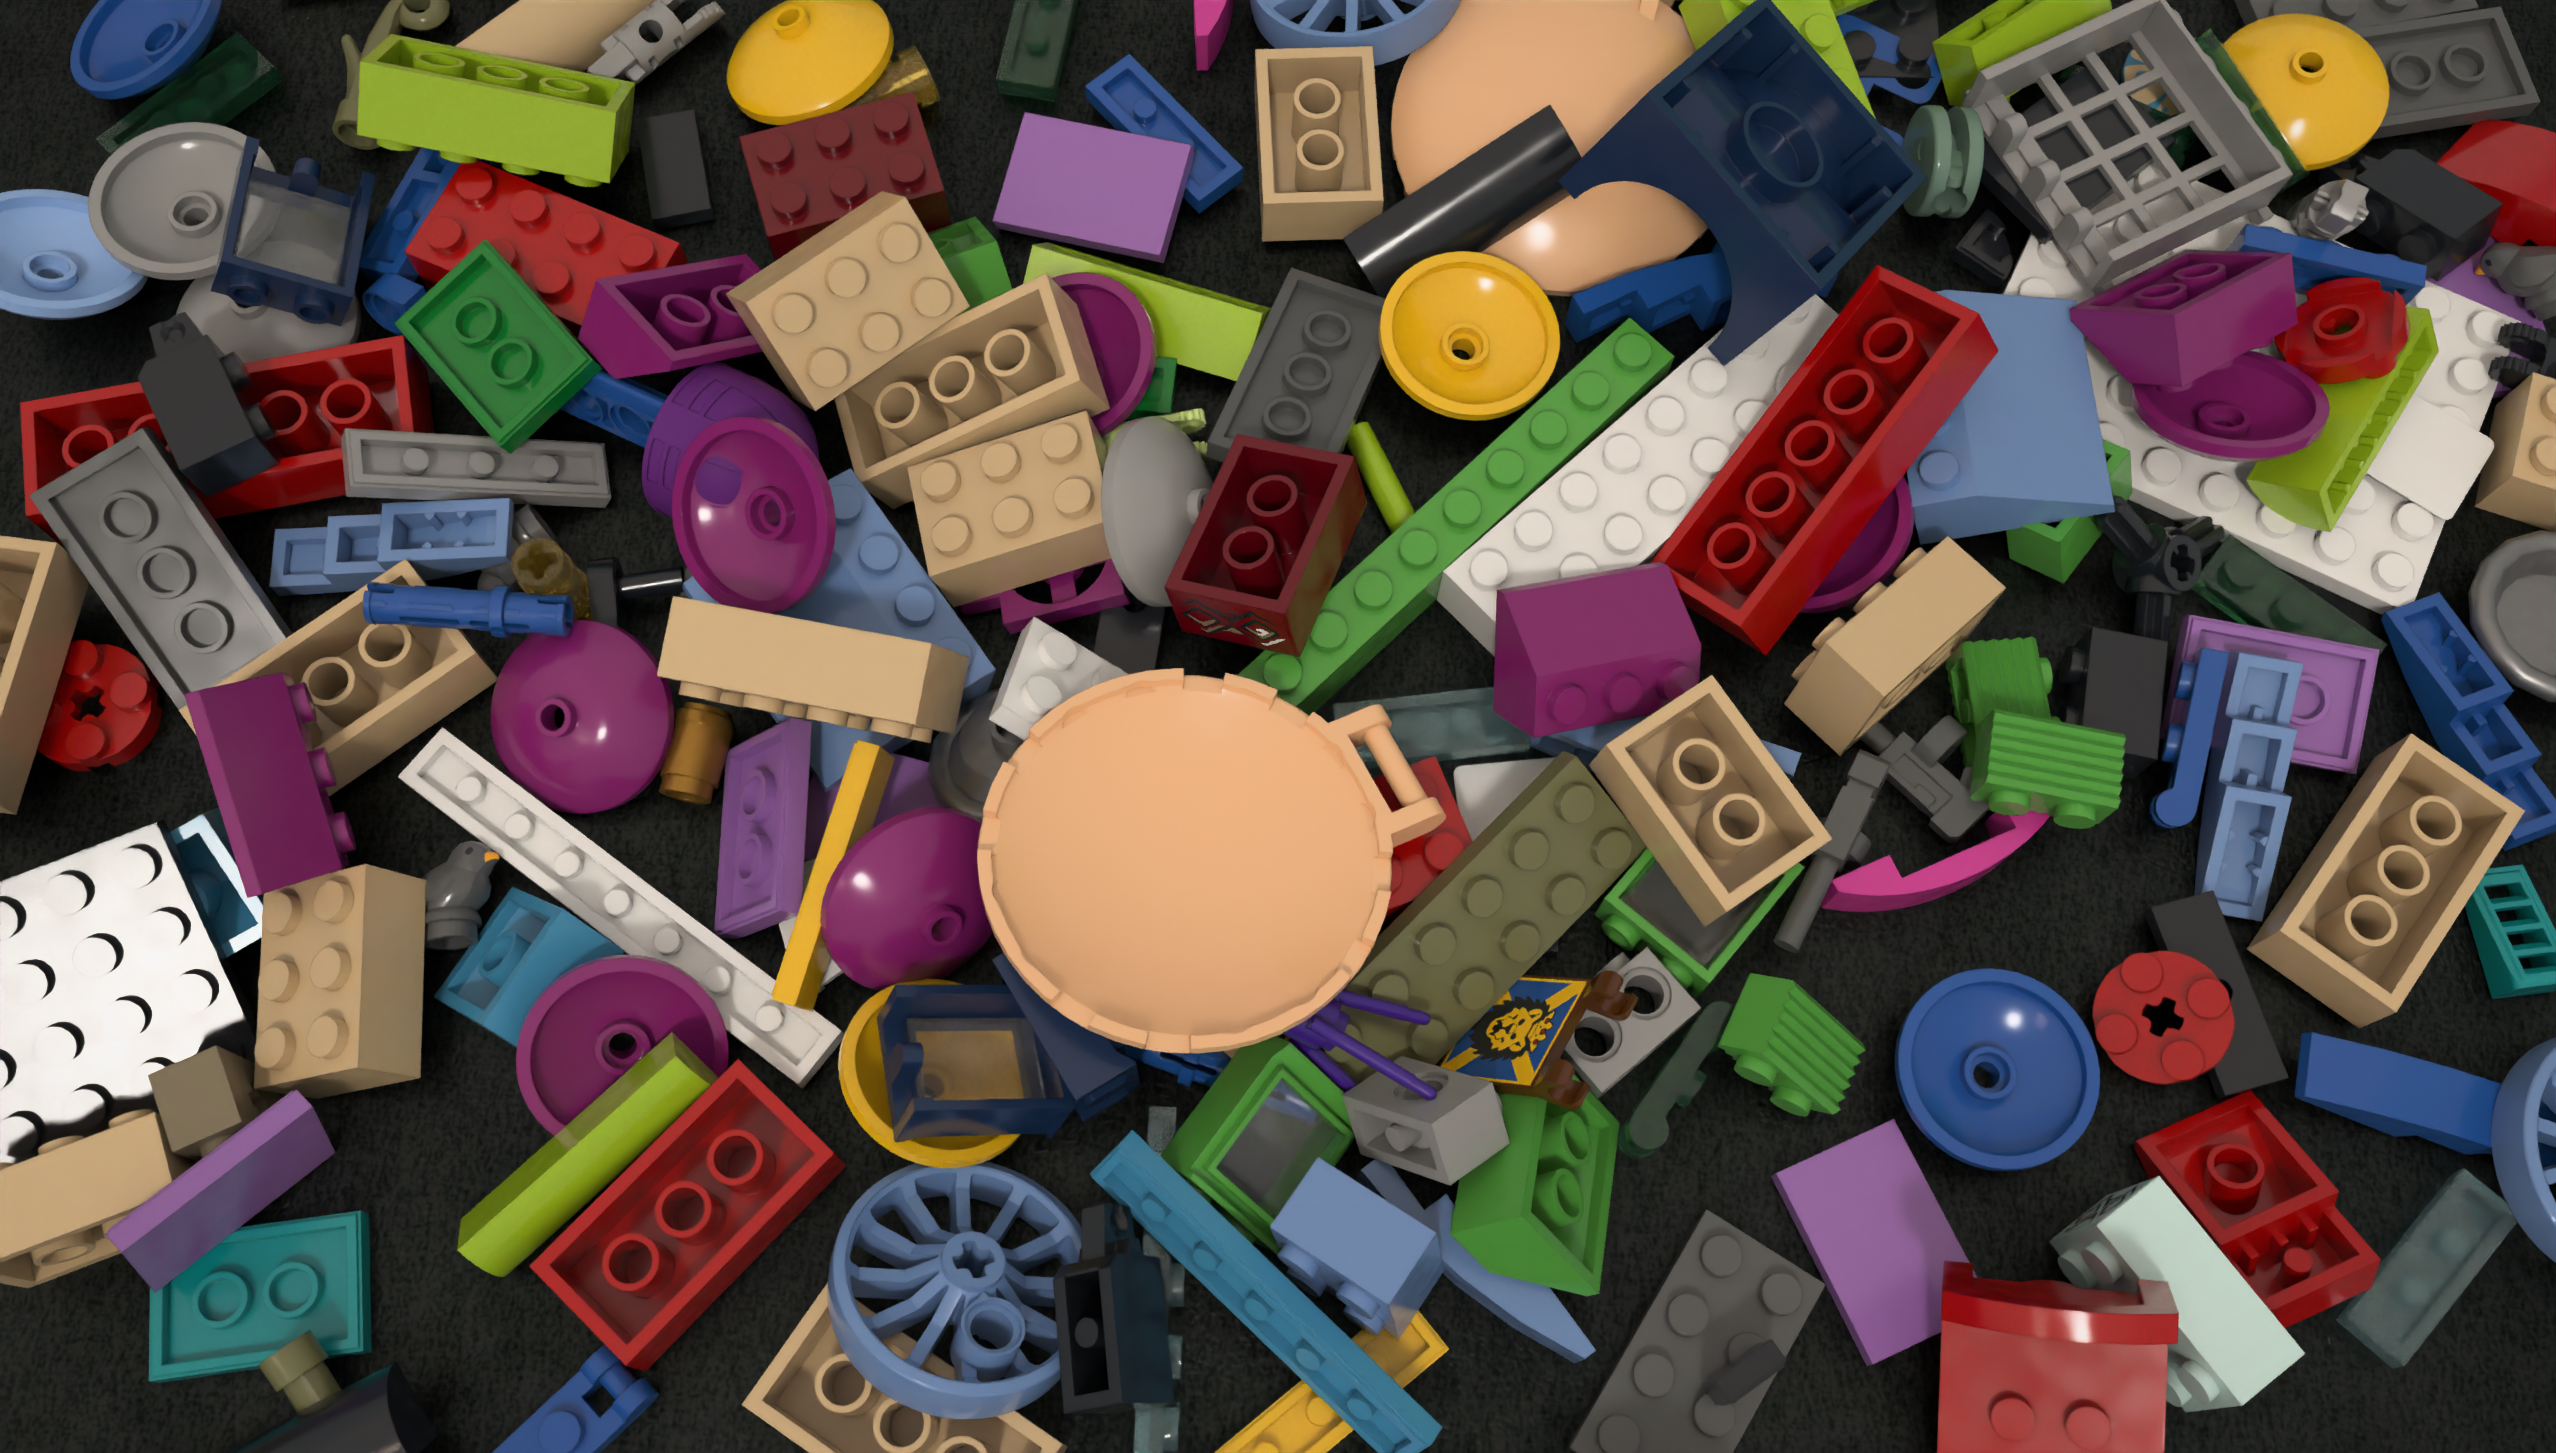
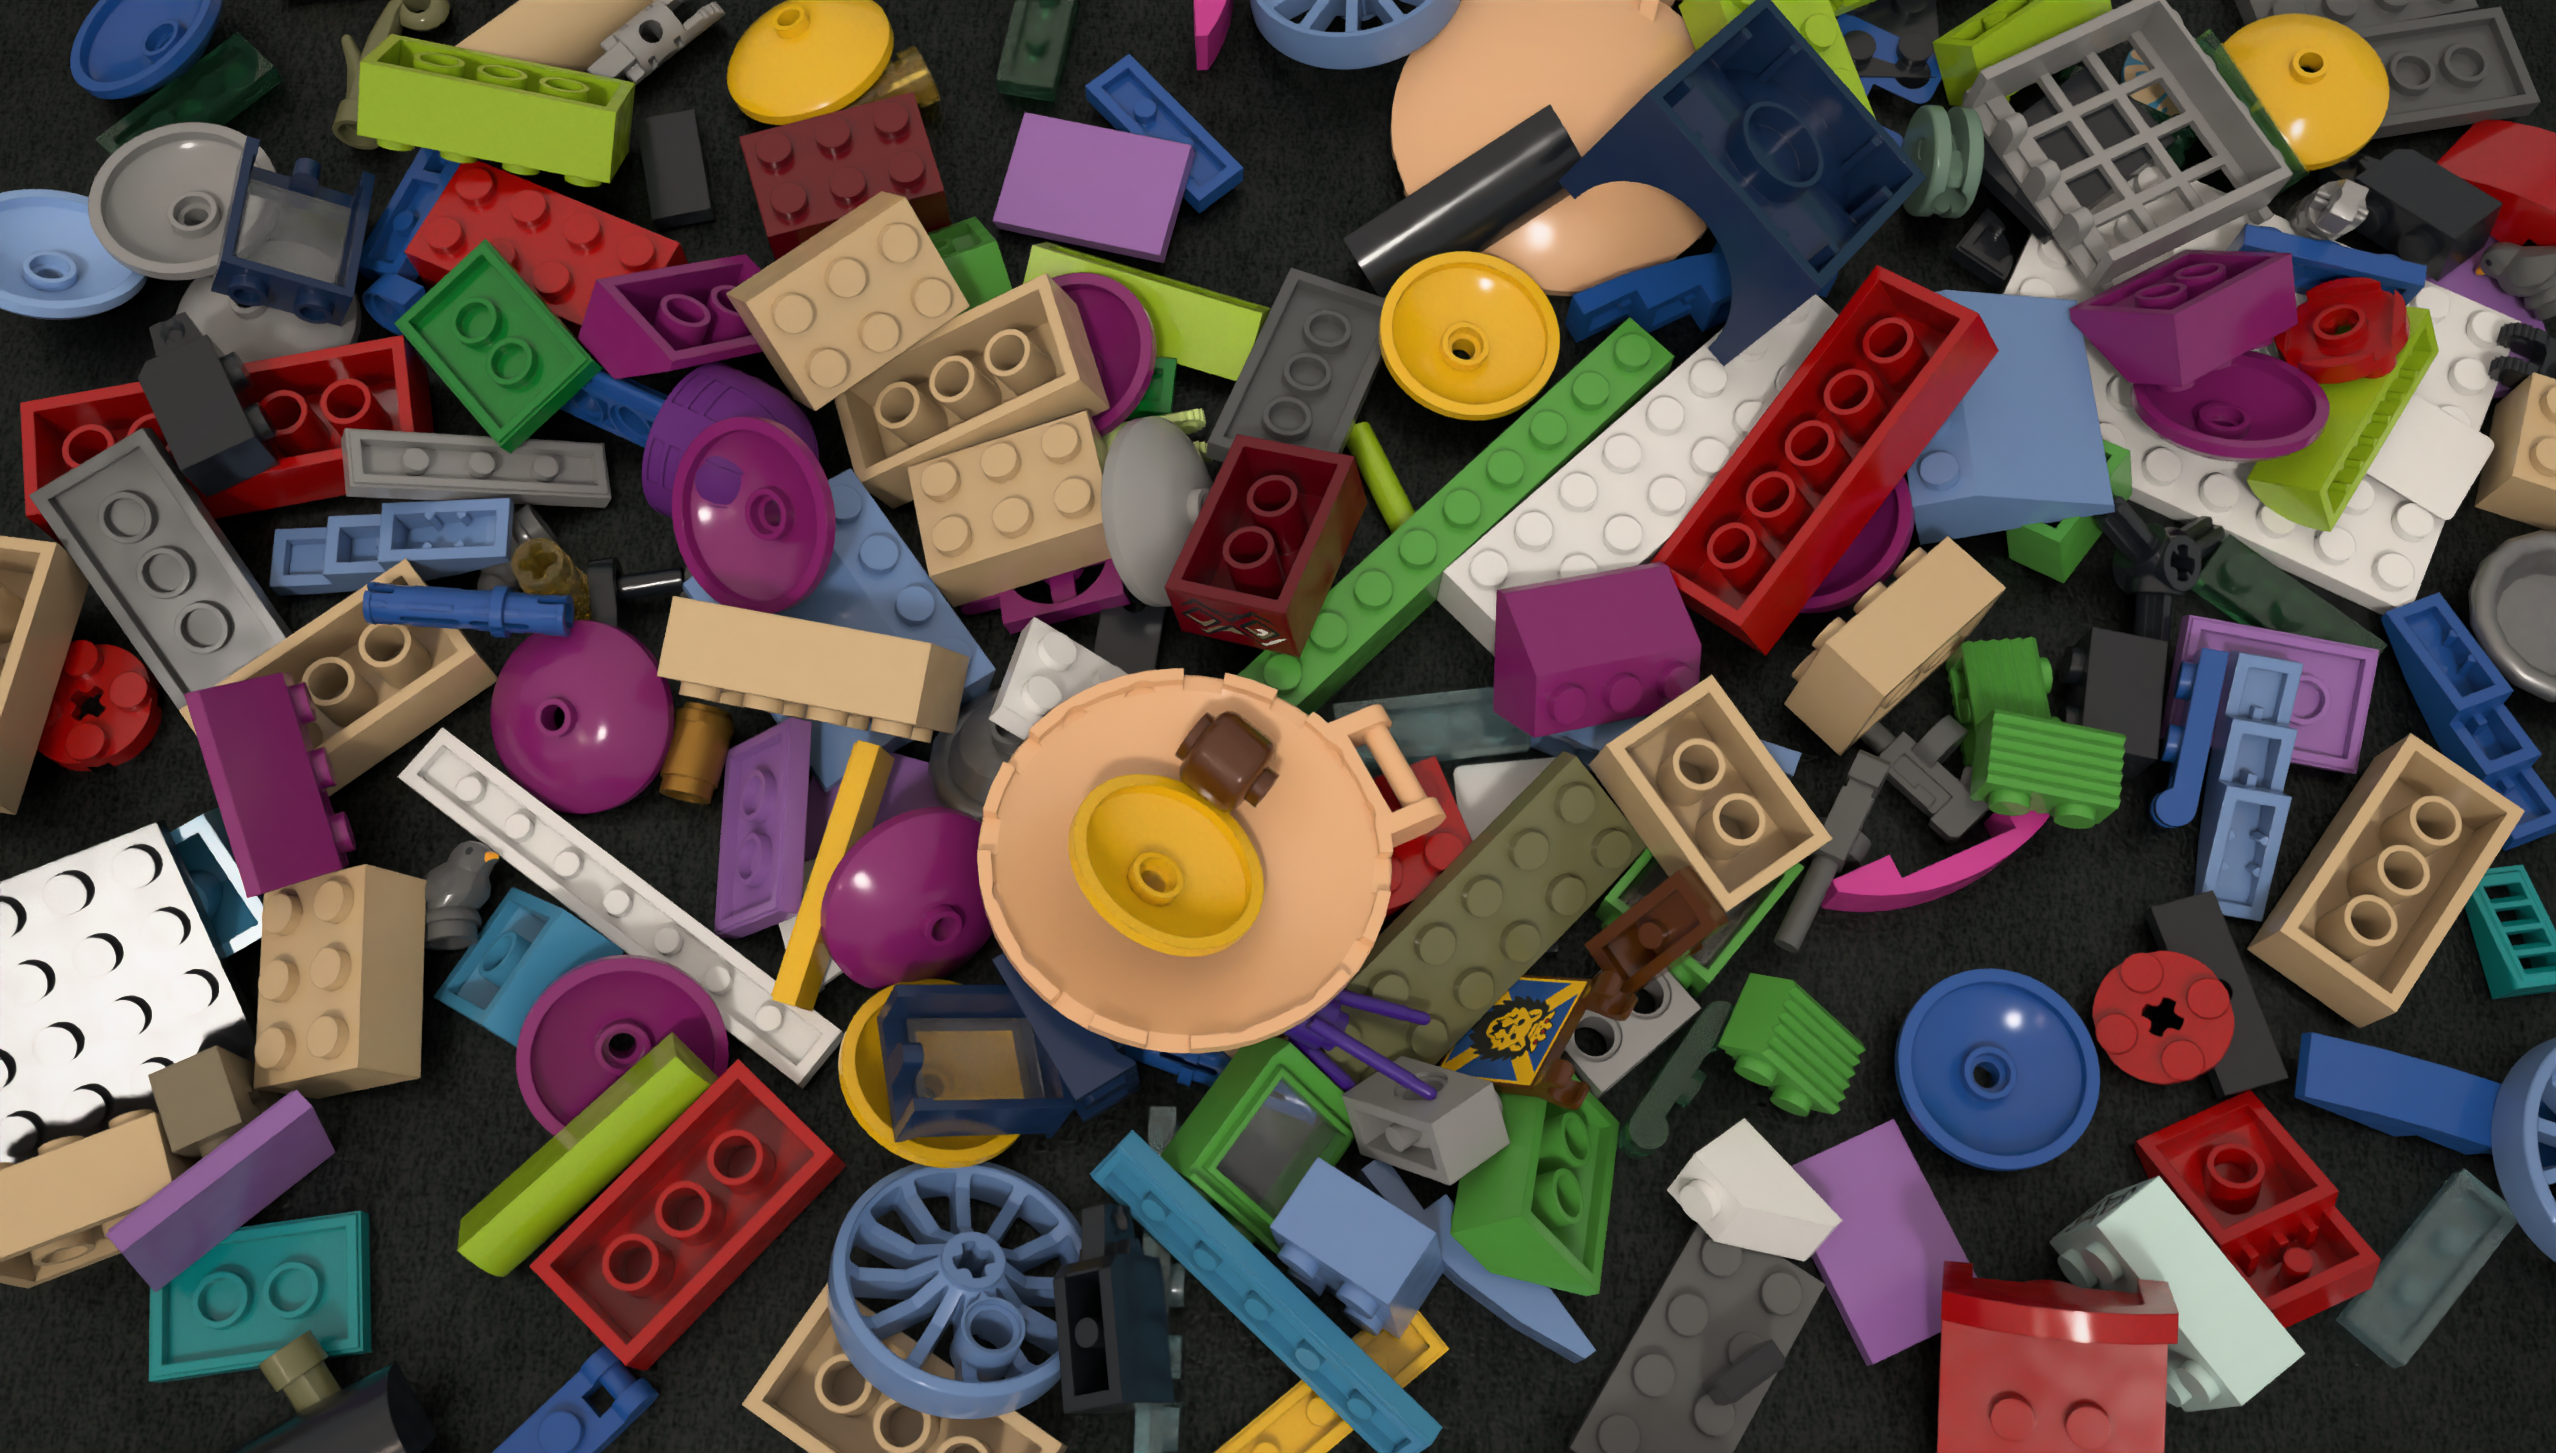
(1165, 865): none -> yellow dish
(1227, 761): none -> reddish brown head
(1317, 142): tan brick -> none
(1658, 931): none -> reddish brown slope
(1752, 1197): none -> white slope

